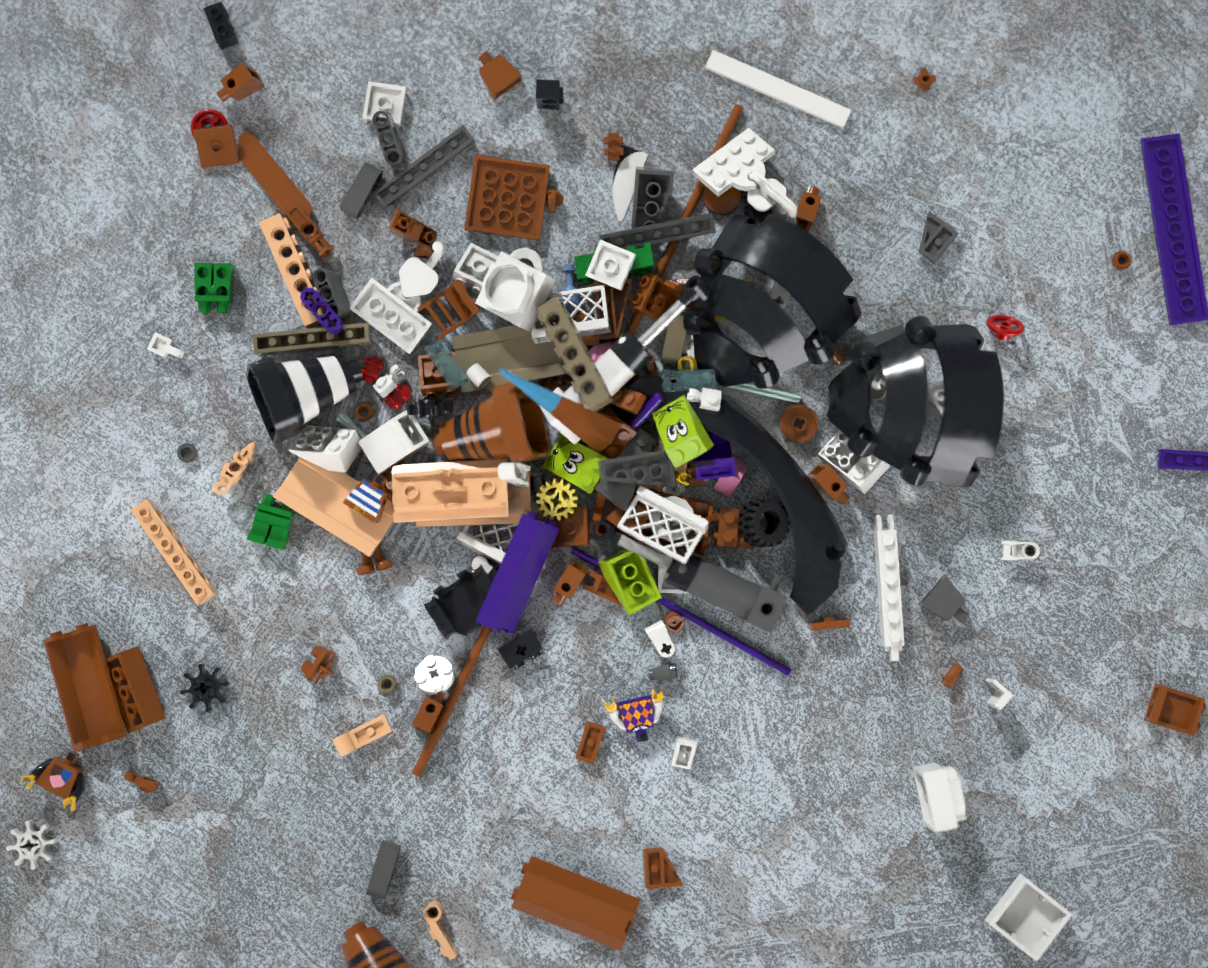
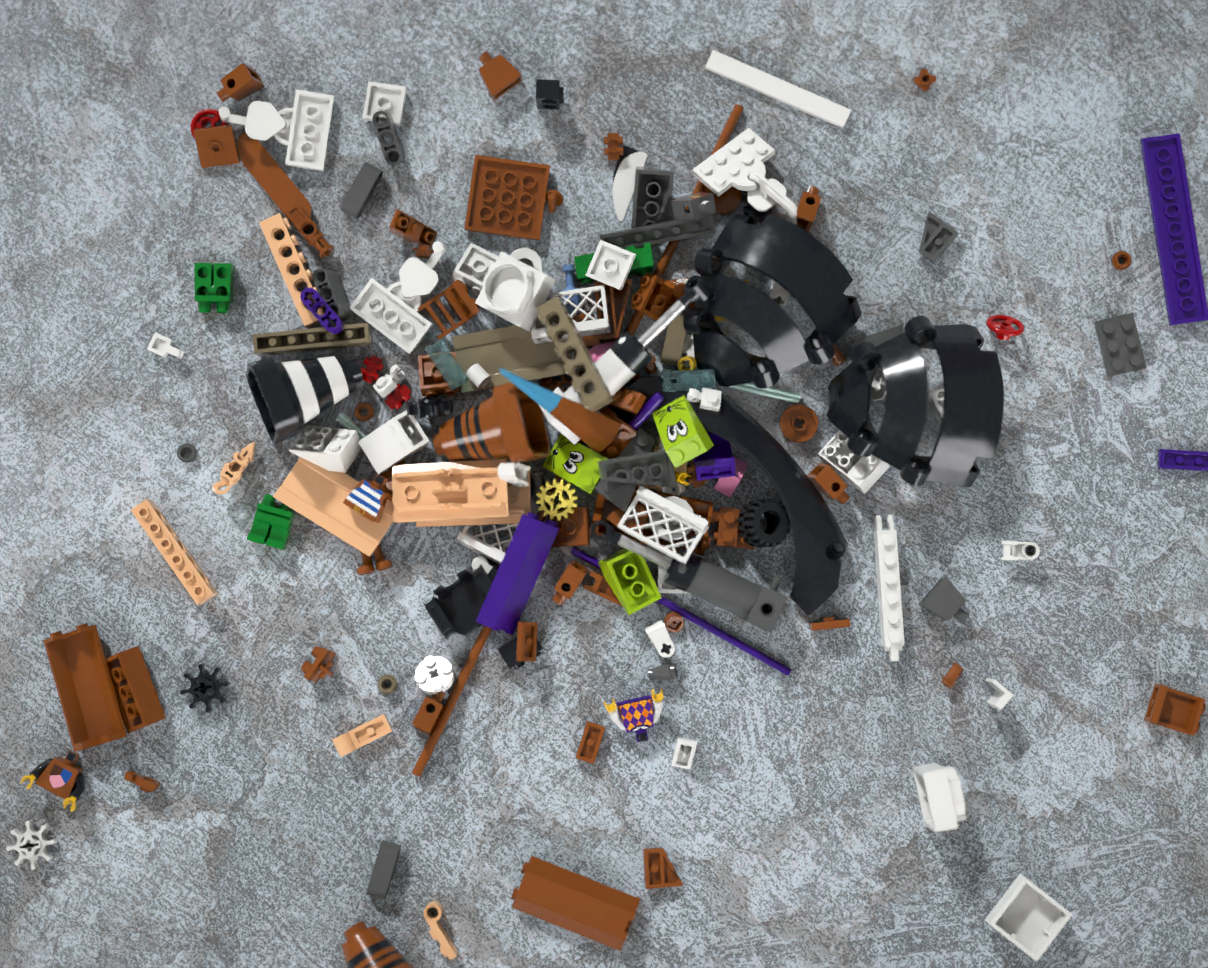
(221, 25): black brick -> none
(305, 130): none -> white plate
(423, 167): dark grey plate -> none
(526, 641): none -> dark orange plate
(700, 205): none -> dark grey torso
(1120, 344): none -> dark grey plate

